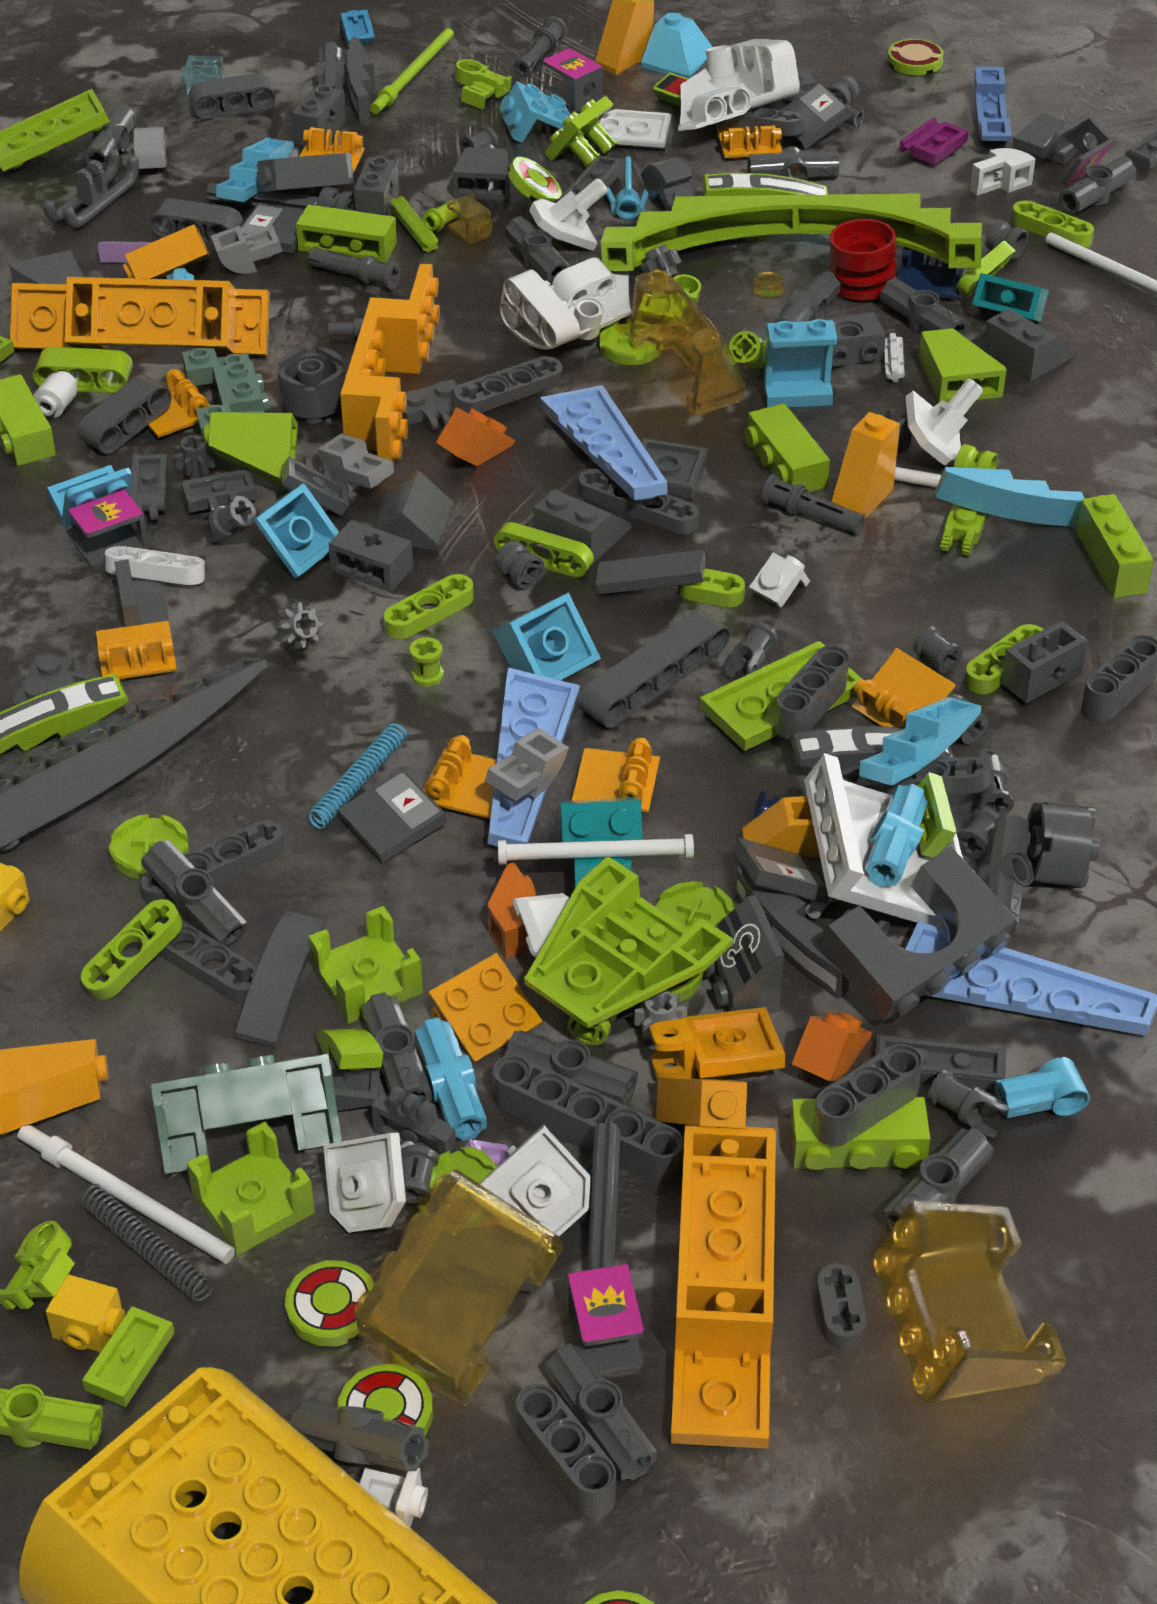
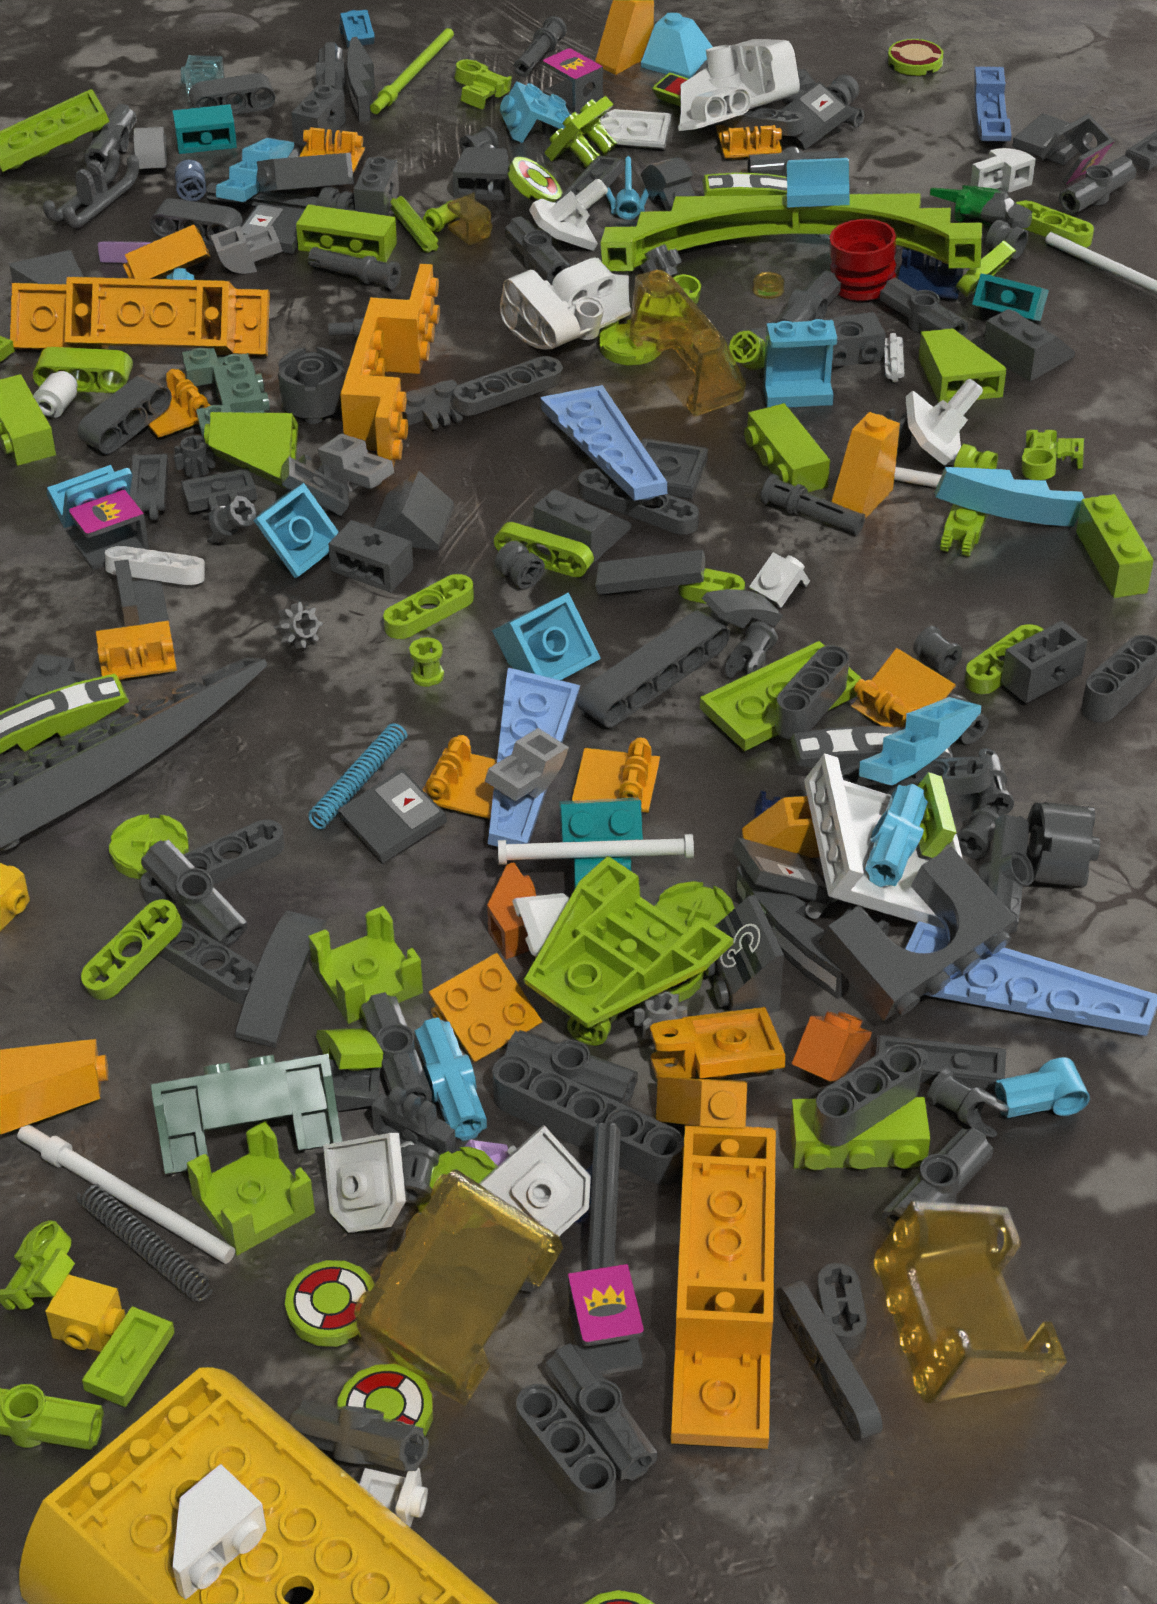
(190, 180): none -> sand blue wheel
(204, 129): none -> teal brick
(213, 1527): none -> white slope
(473, 437): orange slope -> none
(741, 607): none -> dark grey slope
(818, 182): none -> medium azure panel
(829, 1360): none -> dark grey beam
(934, 141): magenta plate -> none
(985, 205): none -> animal
(1040, 458): none -> lime piece

